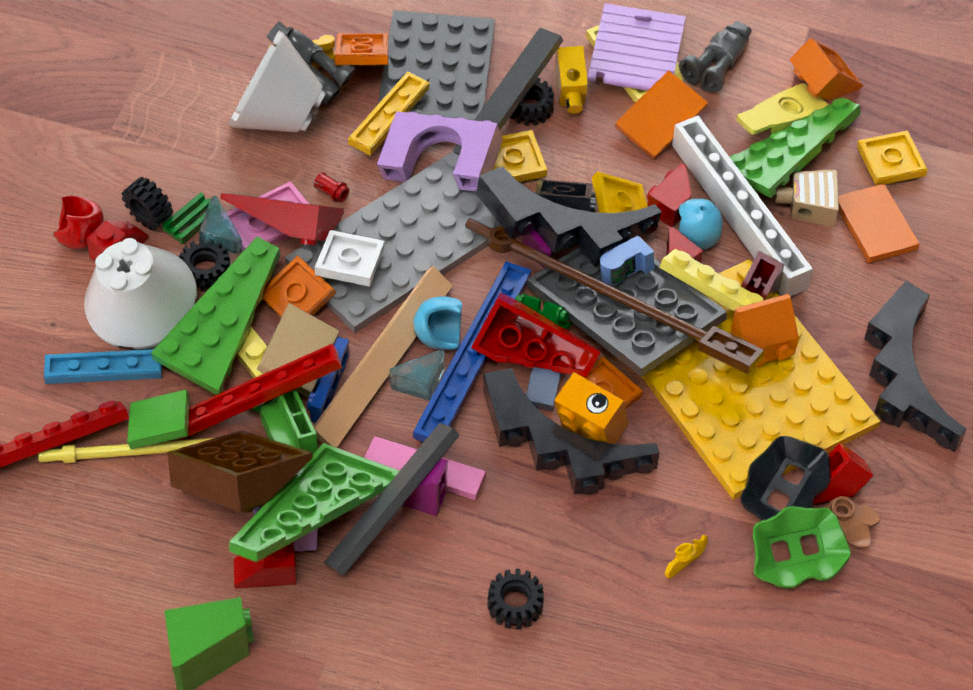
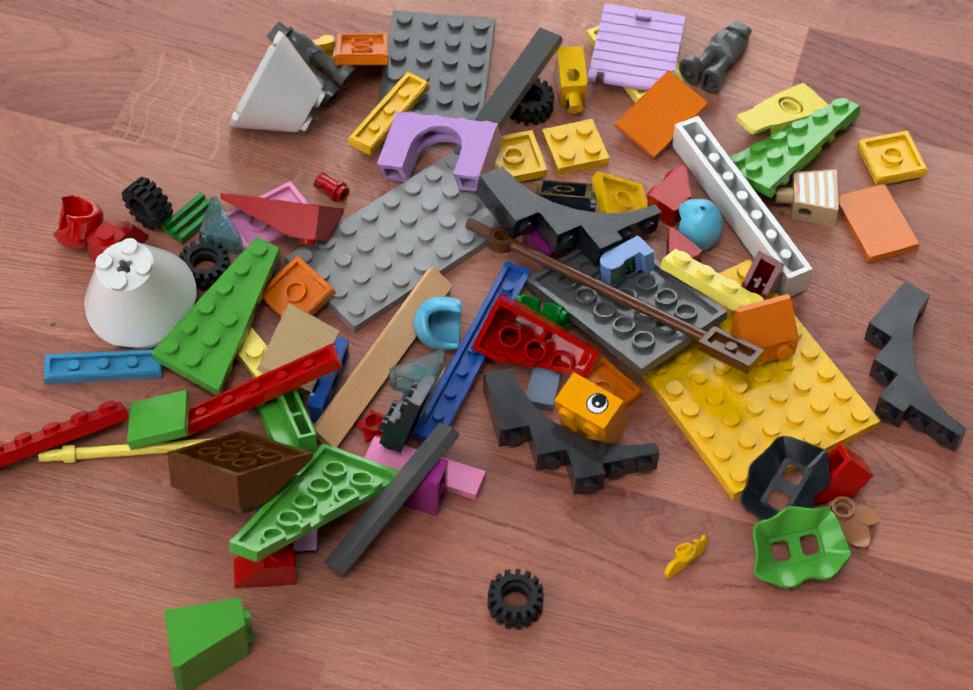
(349, 258): white plate -> none
(365, 425): none -> red plate
(405, 414): none -> black plate
(575, 147): none -> yellow plate
(824, 71): orange slope -> none

